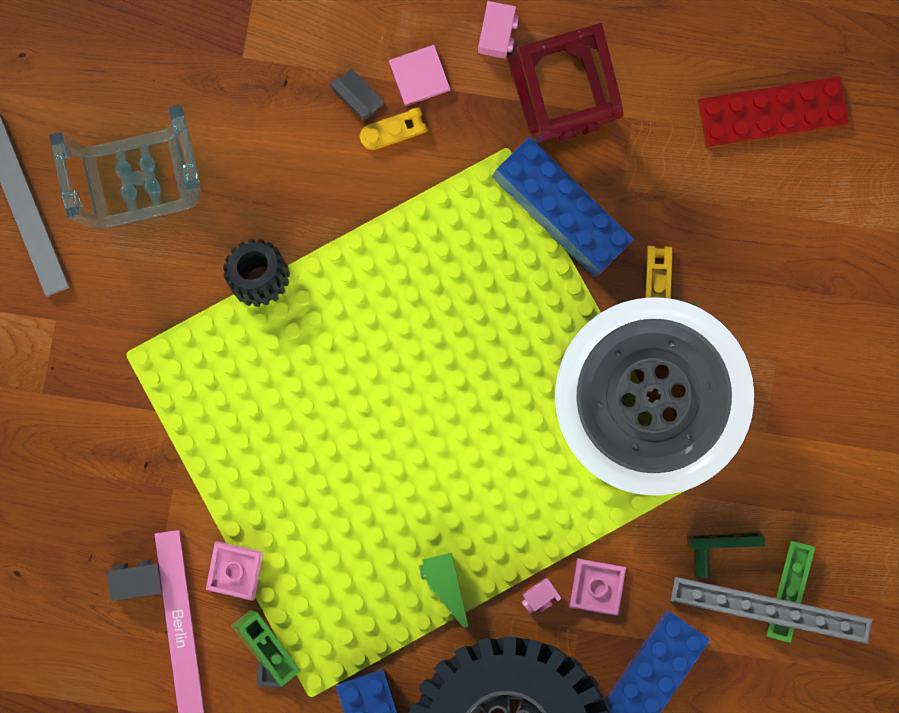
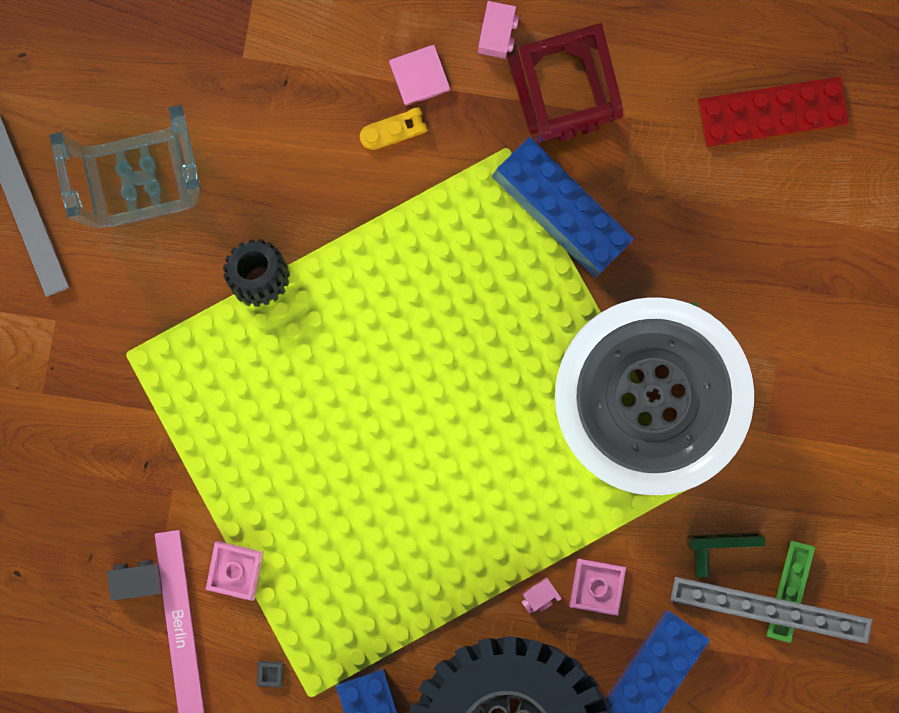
(265, 647): bright green slope -> none
(356, 95): dark grey panel -> none
(443, 581): bright green slope -> none
(658, 275): yellow plate -> none

